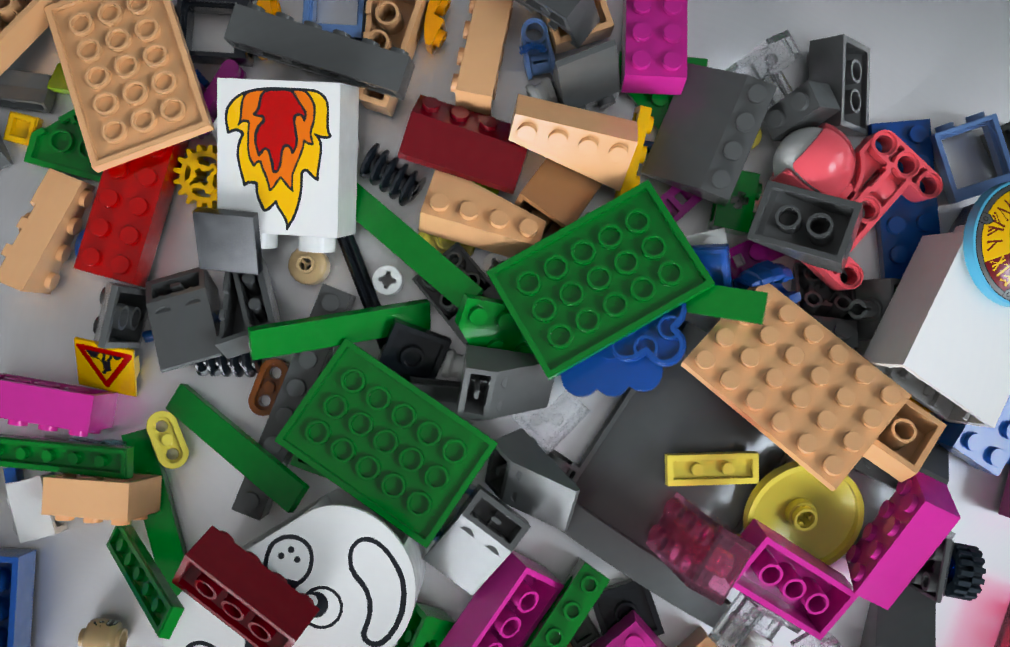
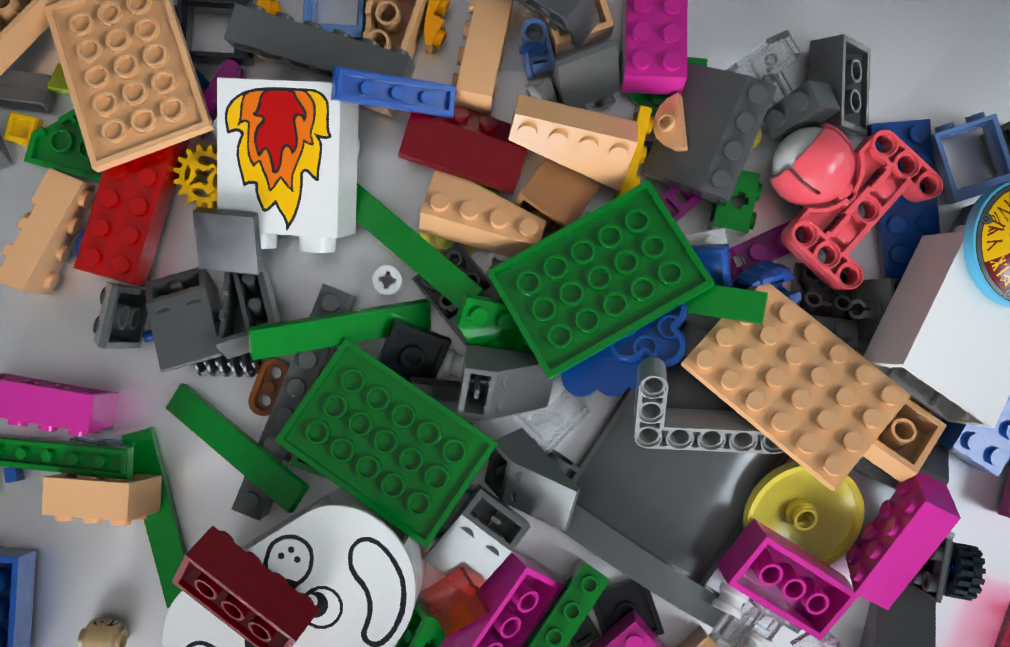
(26, 506): white brick -> none
(107, 368): yellow piece -> none
(145, 580): green tile -> none
(166, 440): light yellow plate -> none
(315, 274): tan head -> none
(360, 275): black axle -> none
(390, 176): black piece -> none
(392, 92): none -> blue tile
(455, 601): none -> clear red piece
(670, 124): none -> light nougat plate
(688, 428): none -> light grey beam
(699, 548): clear pink brick -> none
(712, 468): light yellow plate -> none
(730, 600): none -> white wheel
(806, 225): dark grey slope -> none

